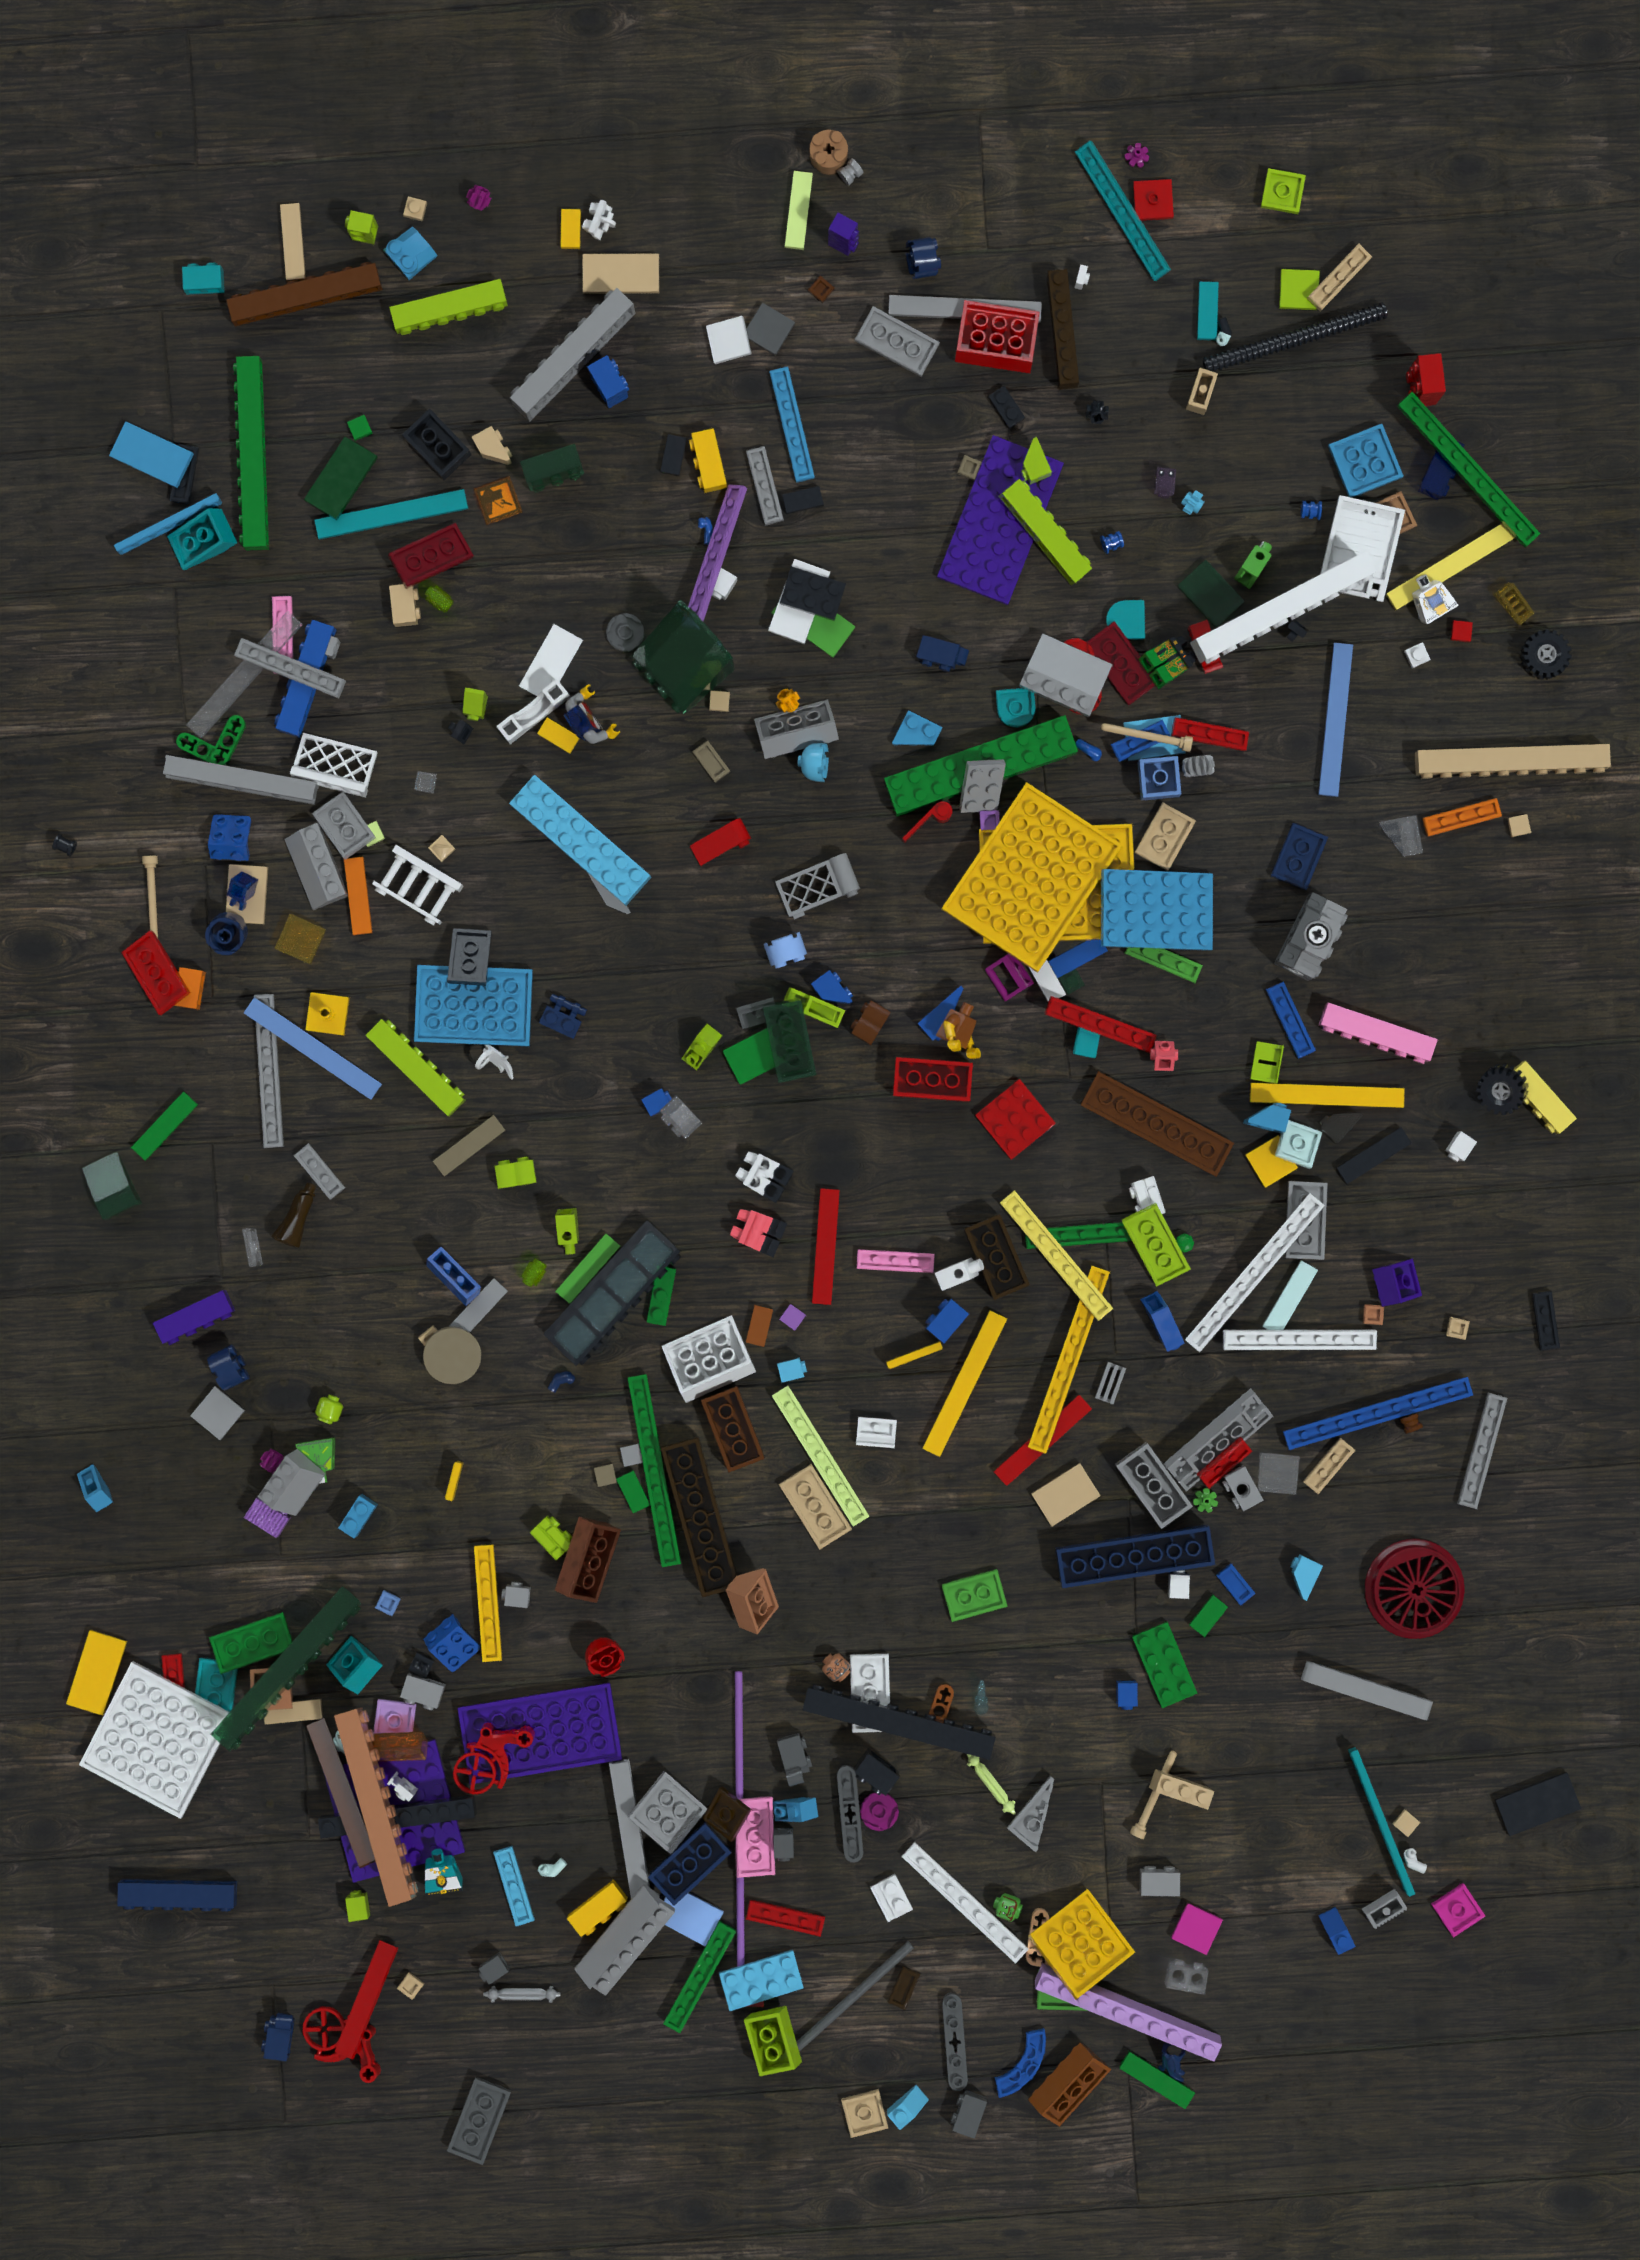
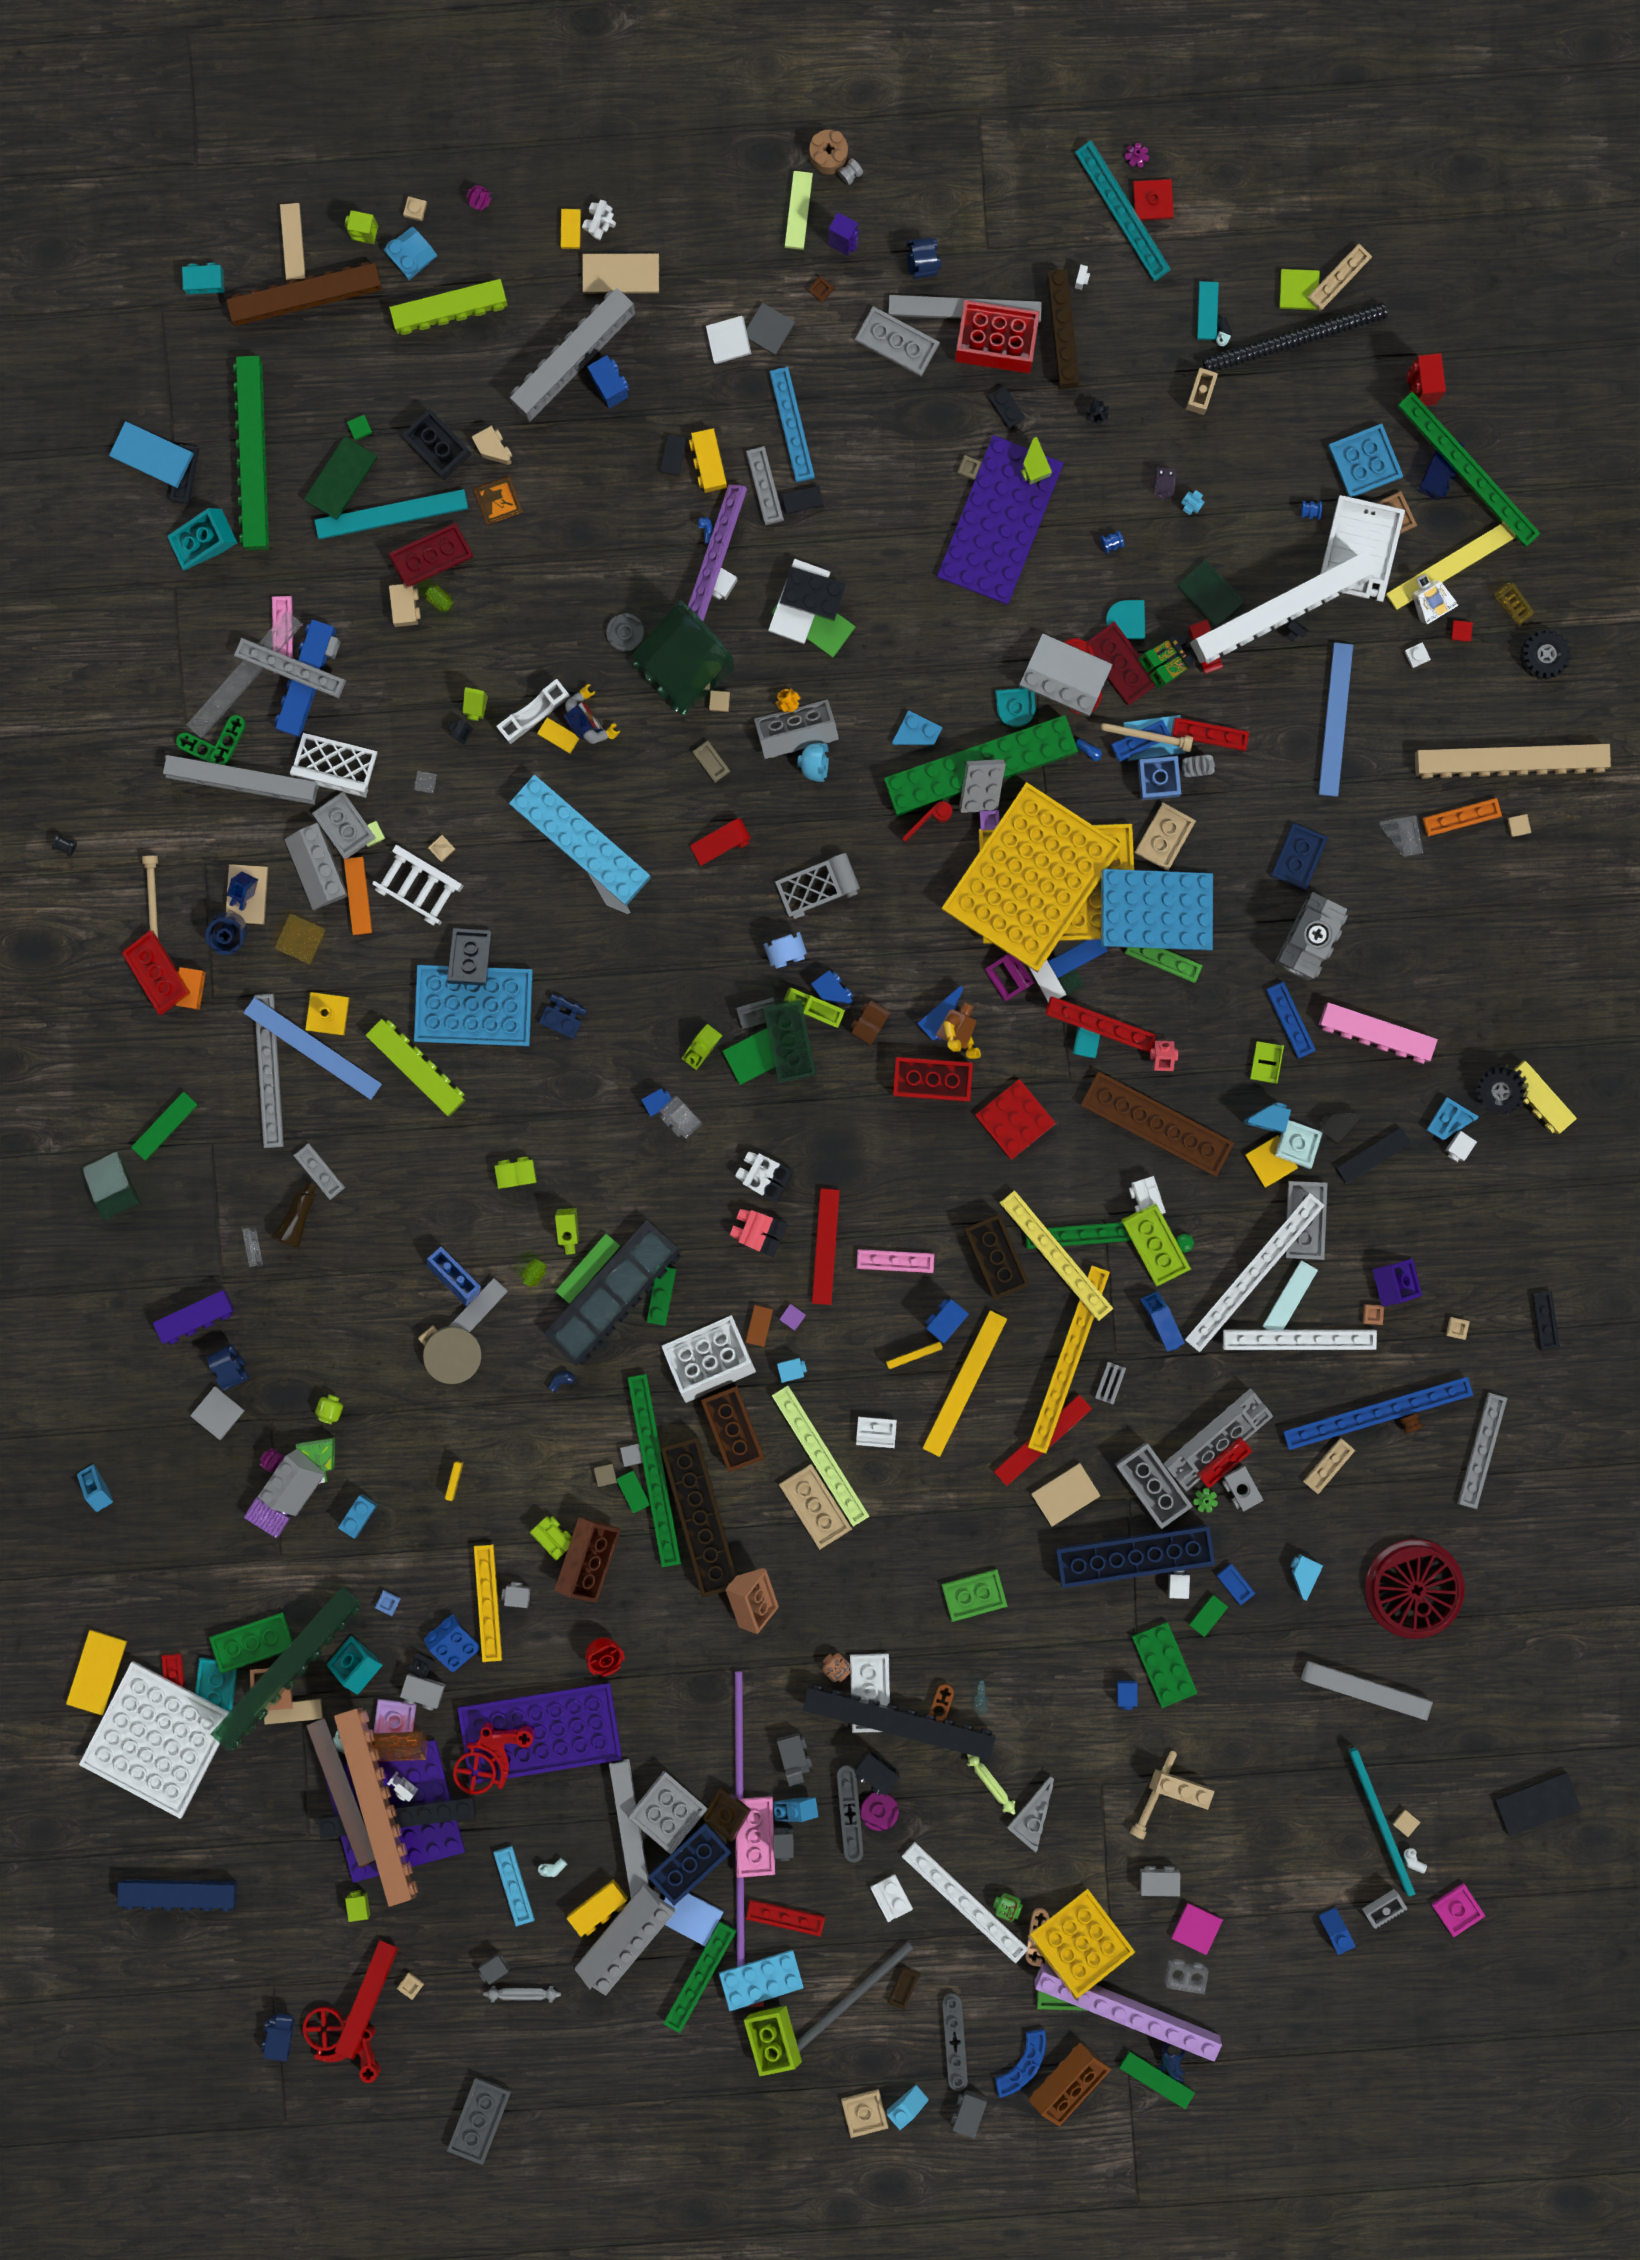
(167, 524): dark azure tile -> none
(229, 837): blue bracket -> none
(442, 1874): torso -> none
(469, 1145): dark tan tile -> none
(497, 1058): white piece -> none
(551, 660): white sticker -> none
(552, 468): clear green brick -> none
(941, 653): dark blue hinge -> none
(959, 1273): white torso -> none
(1045, 532): lime brick -> none
(1254, 564): bright green torso -> none
(1278, 1473): clear tile -> none
(1283, 191): lime plate -> none
(1327, 1095): yellow tile -> none
(1450, 1119): none -> dark azure wing

